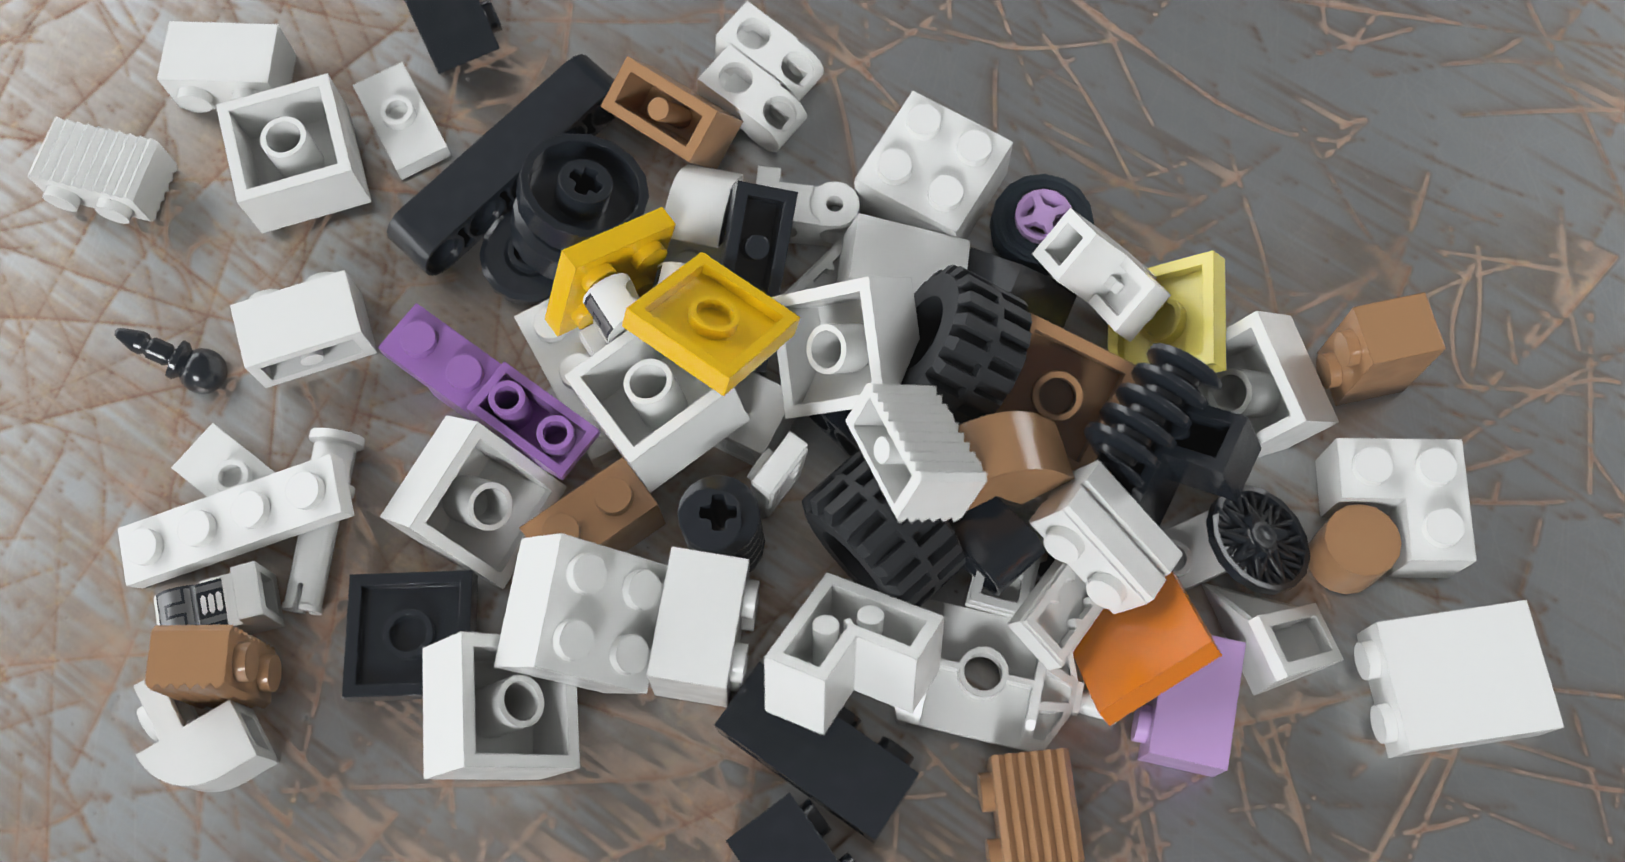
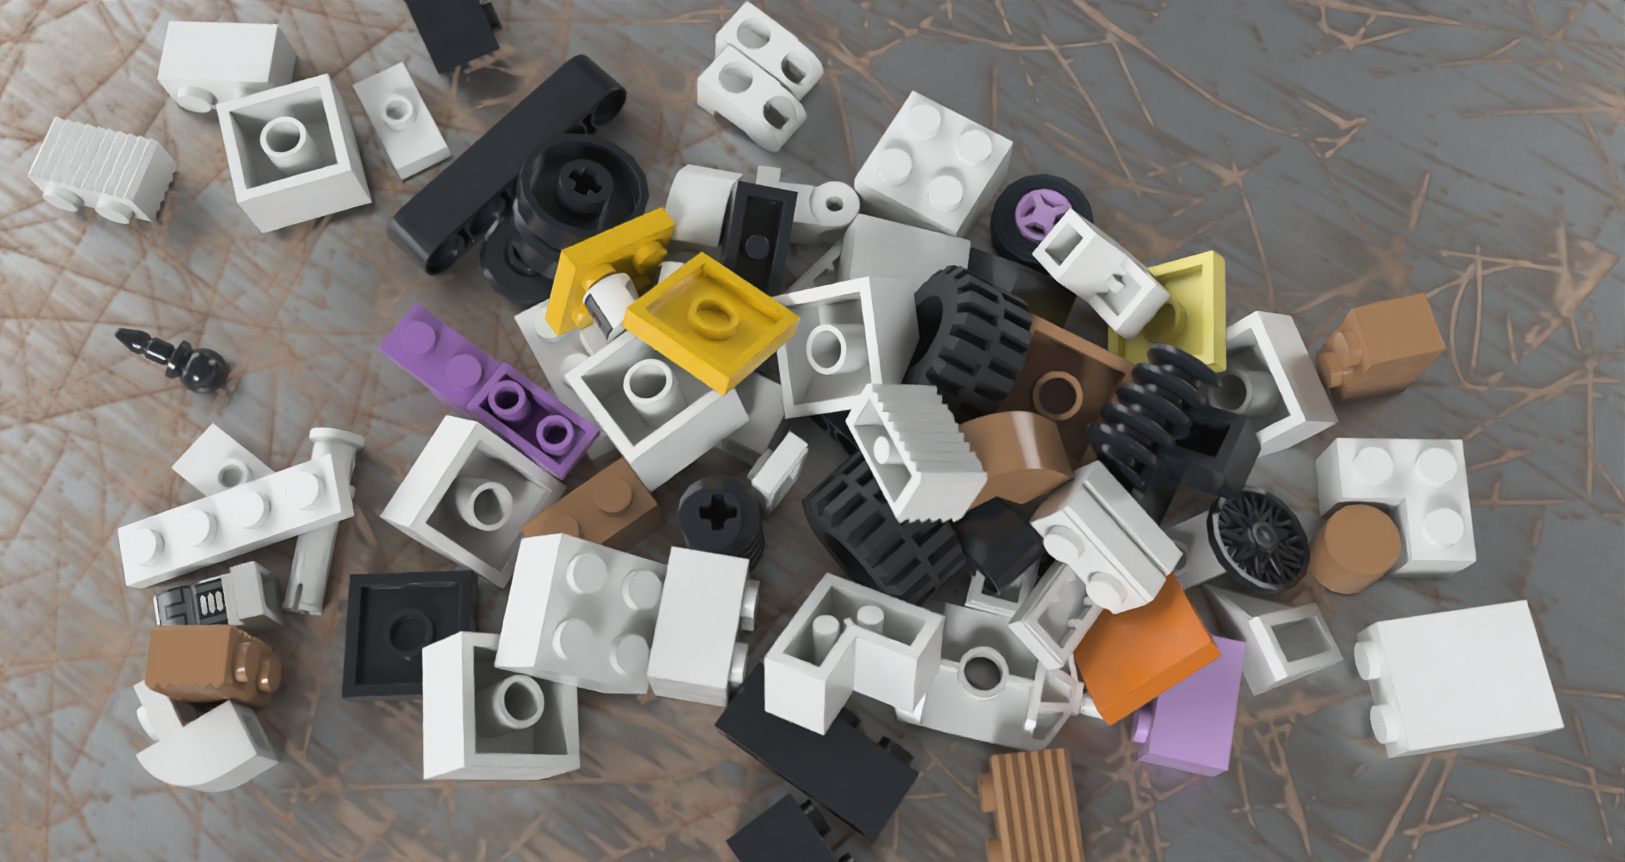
(303, 328): white brick -> none
(671, 114): medium nougat brick -> none

